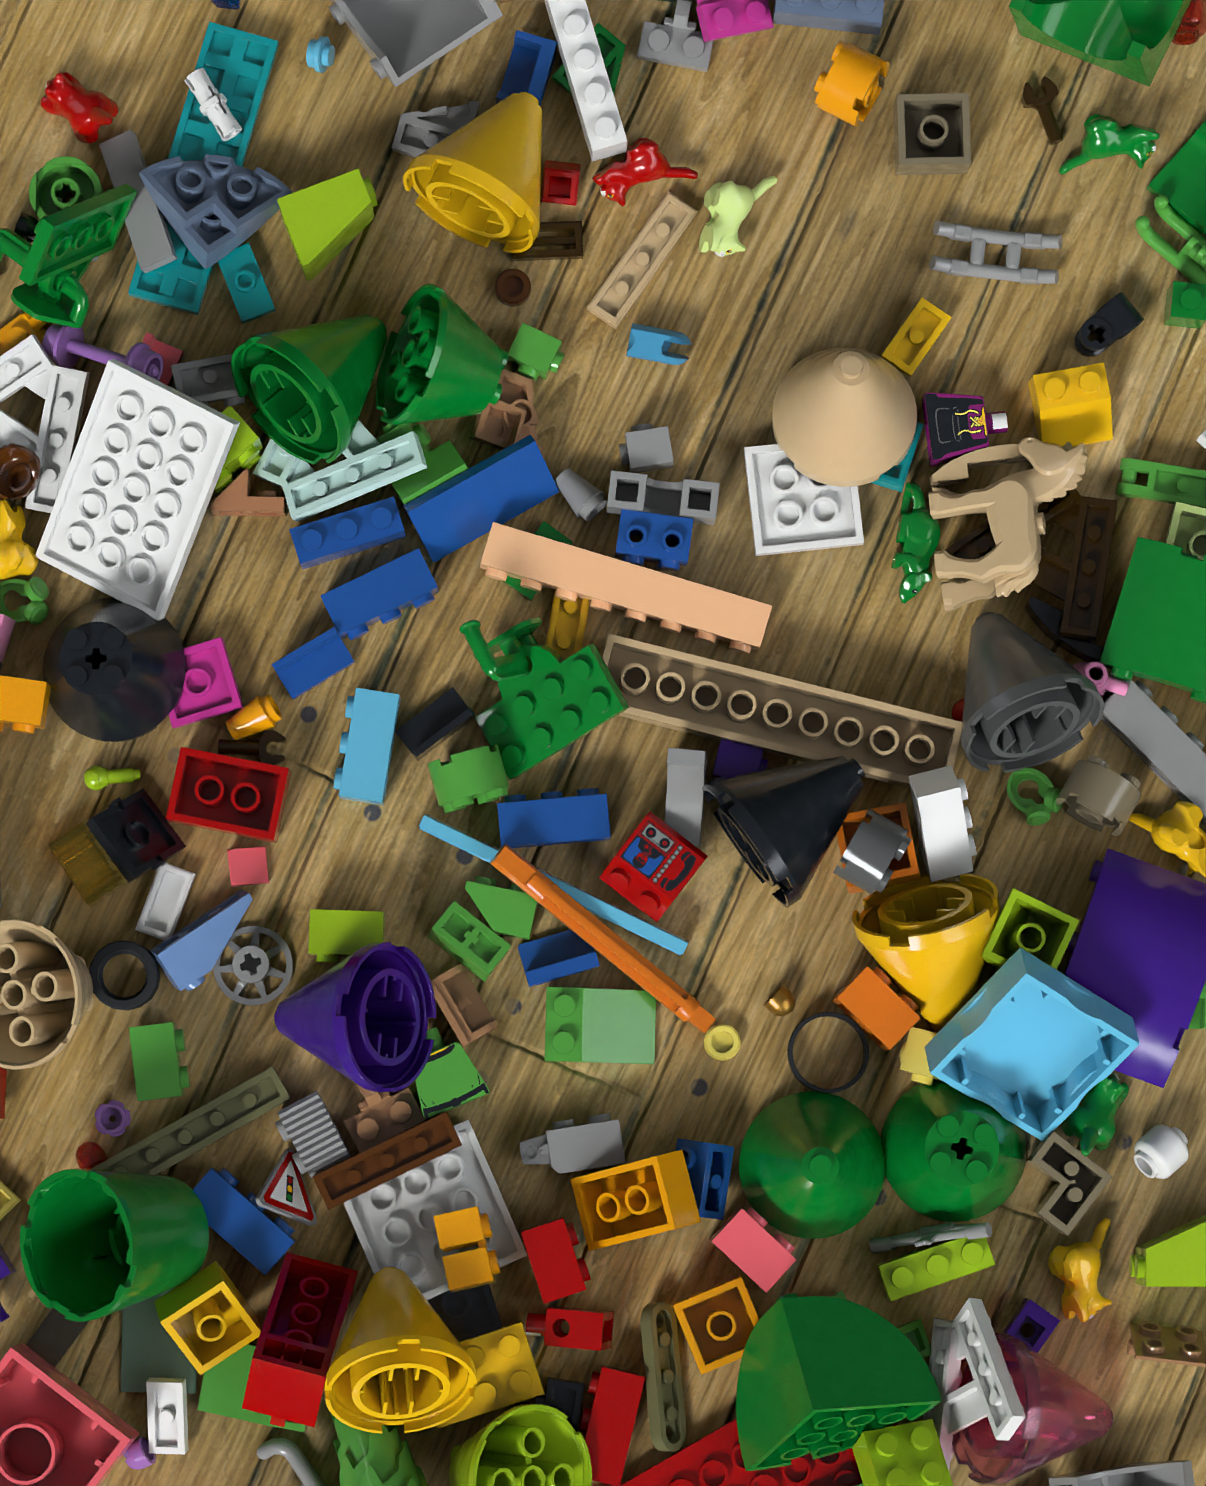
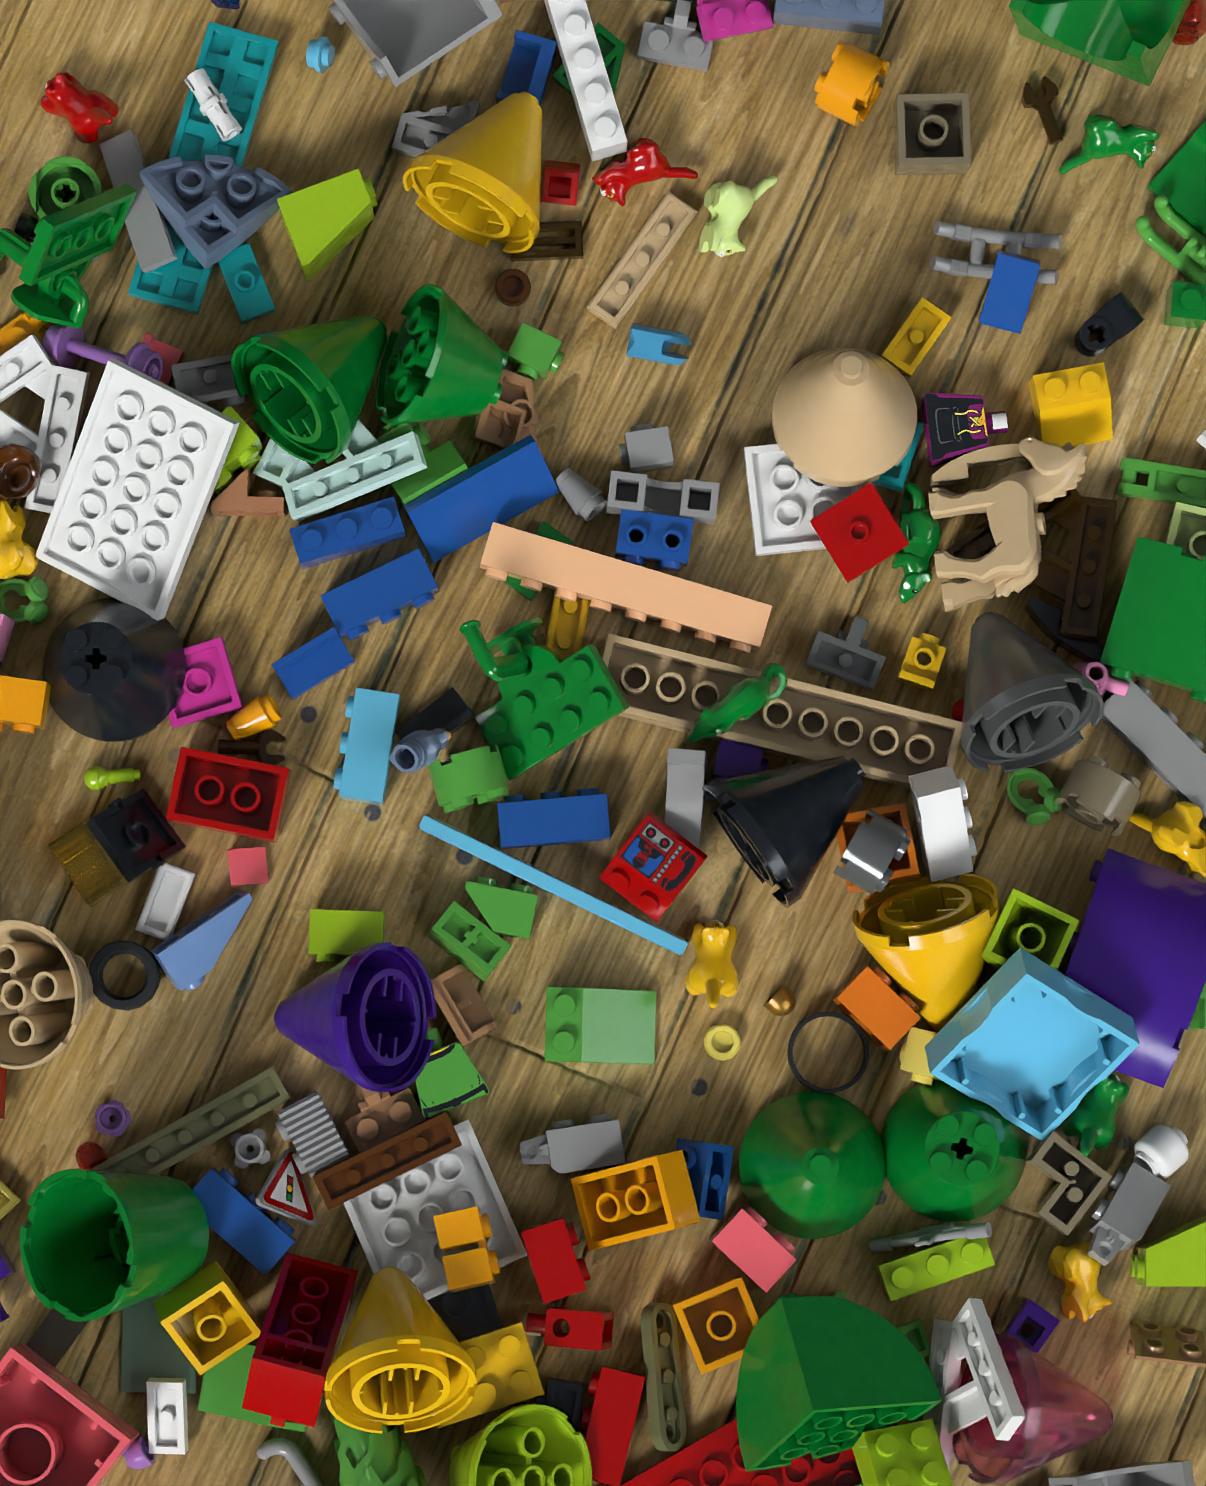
(158, 1061): bright green brick -> none
(241, 1142): none -> light grey plate
(254, 965): light grey wheel -> none
(419, 749): none -> sand blue animal
(556, 957): blue panel -> none
(601, 938): orange piece -> none
(713, 965): none -> yellow animal
(740, 702): none -> green animal
(847, 656): none -> dark grey hinge
(859, 532): none -> red plate
(921, 675): none -> yellow brick
(1009, 291): none -> blue panel
(1125, 1212): none -> light grey hinge

